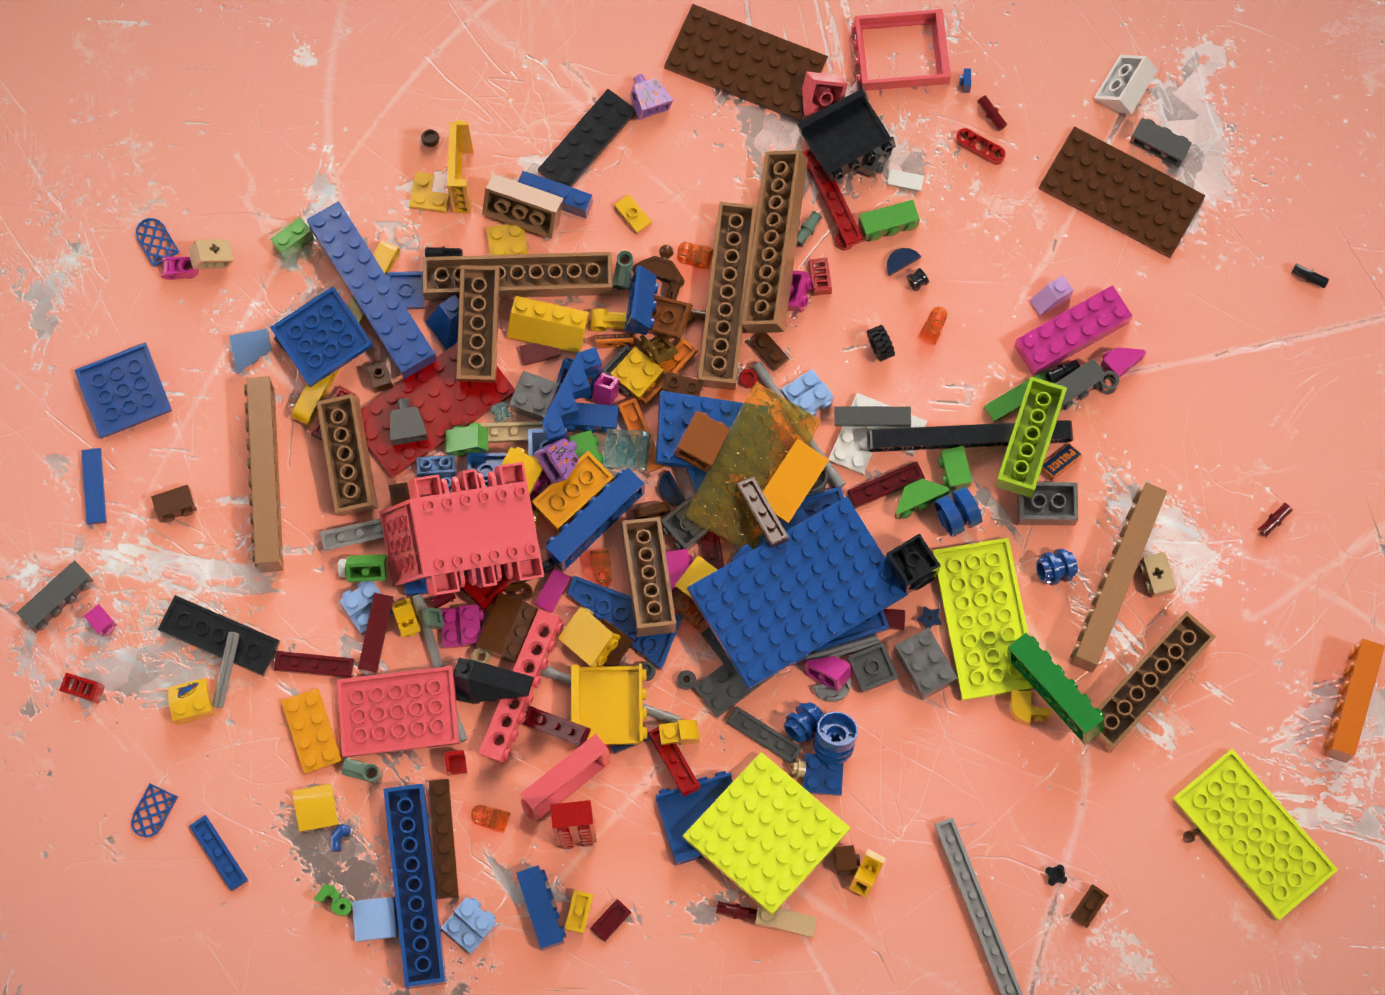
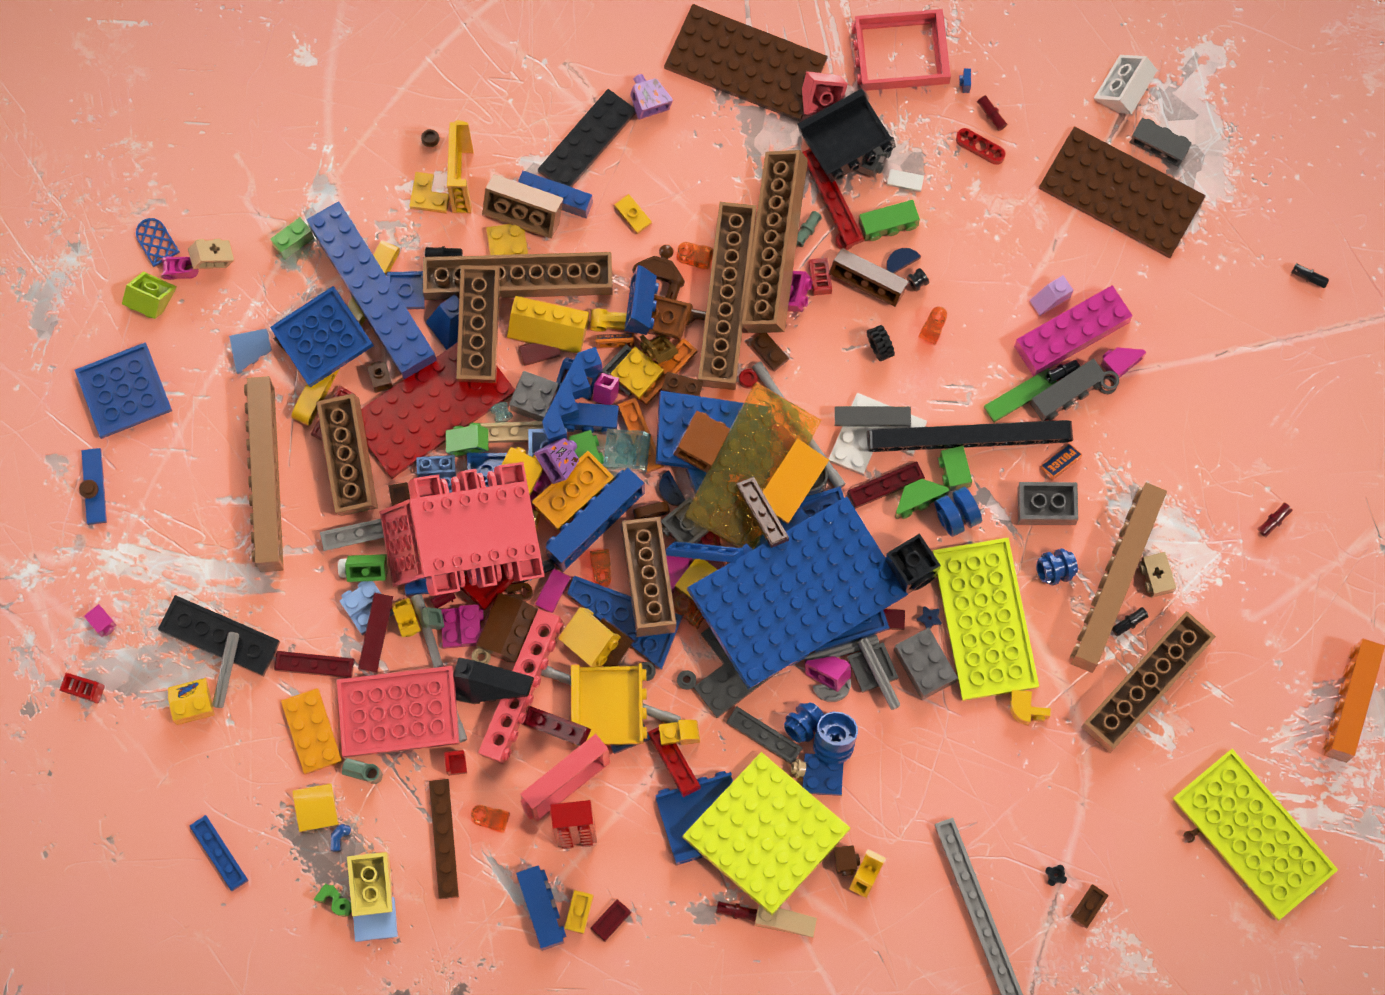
(55, 596): dark grey brick -> none
(88, 489): none -> reddish brown plate
(148, 295): none -> lime slope
(162, 821): blue window -> none
(174, 504): reddish brown brick -> none
(370, 884): none -> light yellow slope
(406, 424): dark grey torso -> none
(415, 886): blue brick -> none
(469, 924): light blue plate -> none
(623, 271): sand green piece -> none
(704, 552): none -> blue tile
(808, 393): light blue plate -> none
(868, 277): none -> reddish brown brick
(879, 674): none -> light grey axle
(1031, 437): lime brick -> none
(1056, 688): green brick -> none
(1130, 621): none -> black axle

